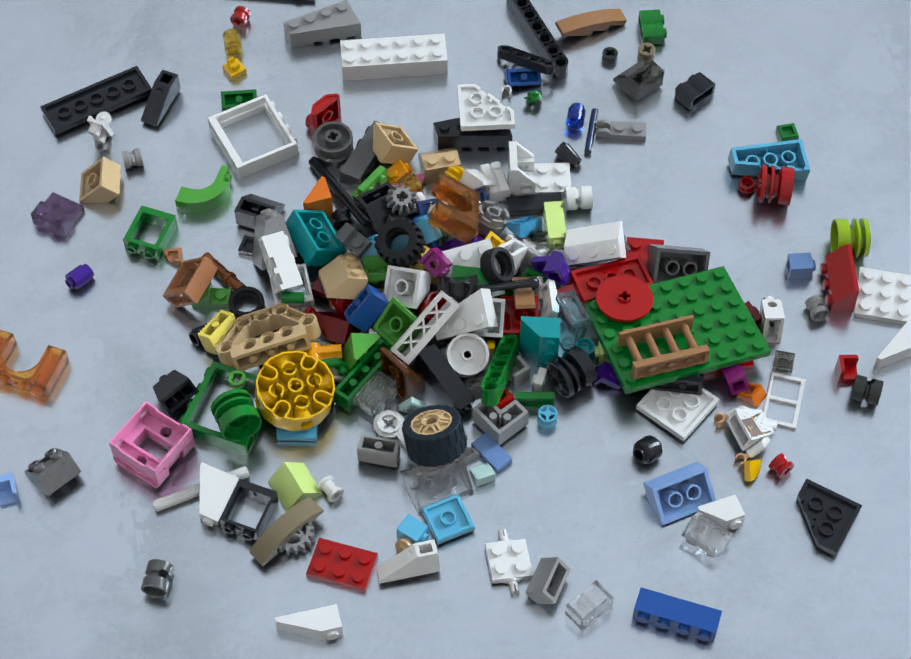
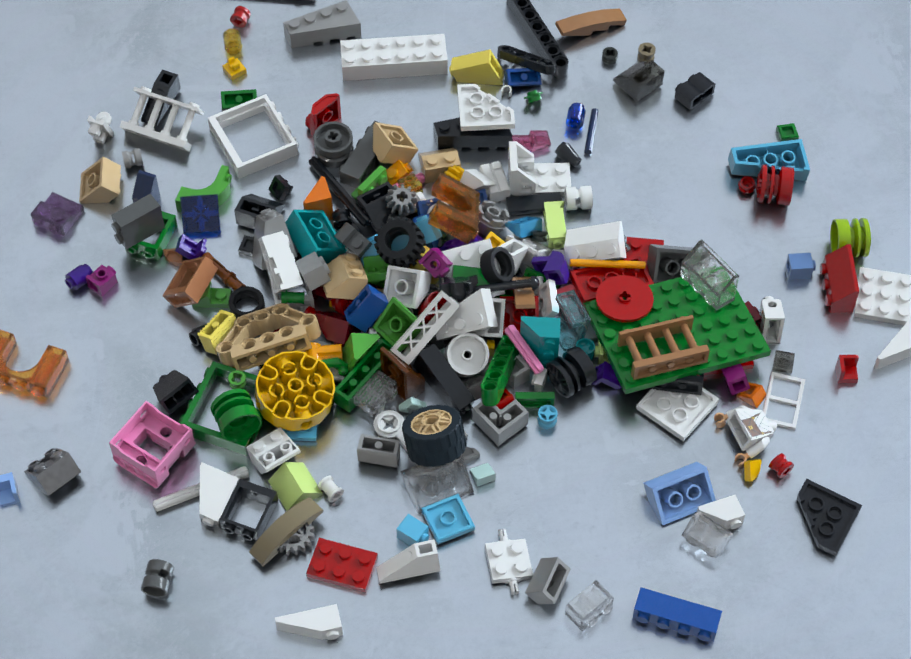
(99, 97): black plate -> none
(102, 280): none -> magenta brick
(137, 221): none -> dark grey brick
(145, 184): none -> dark blue slope
(164, 136): none -> white fence
(190, 248): none -> dark purple bracket
(200, 213): none -> clear blue tile
(272, 450): none -> white slope
(280, 187): none -> black tile
(313, 270): none -> light grey brick
(402, 544): tan plate -> none
(477, 68): none -> light yellow slope
(492, 452): medium blue tile -> none
(524, 349): none -> bright pink axle
(534, 141): none -> clear pink slope
(607, 263): none -> light orange bar
(621, 130): light grey hinge -> none
(647, 450): black head -> none
(651, 26): green brick -> none
(709, 275): none -> clear slope
(817, 309): light grey wheel -> none
(866, 389): pearl dark grey wheel -> none

